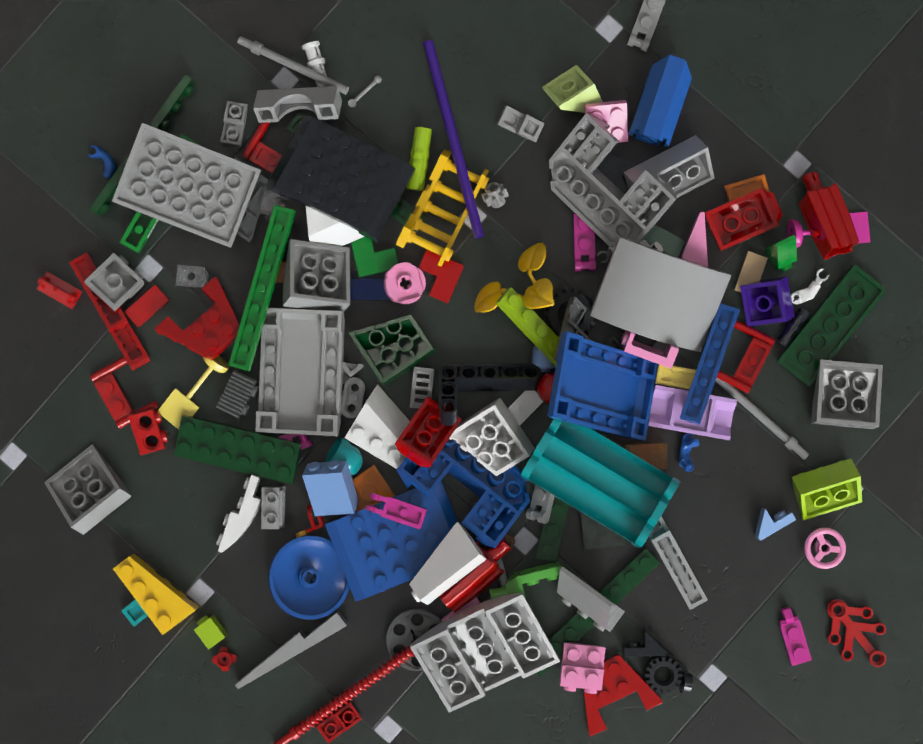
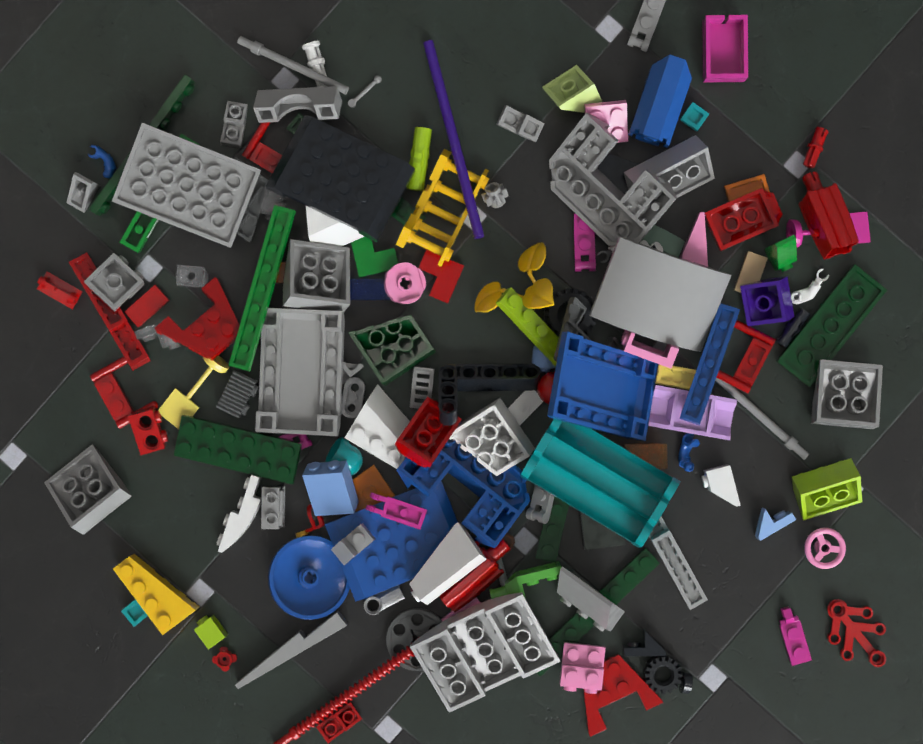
(81, 192): none -> light grey slope
(148, 333): none -> clear slope
(353, 544): none -> light grey slope
(385, 599): none -> light grey piece
(694, 116): none -> teal plate
(721, 483): none -> white slope
(725, 48): none -> dark pink piece
(815, 147): none -> red axle

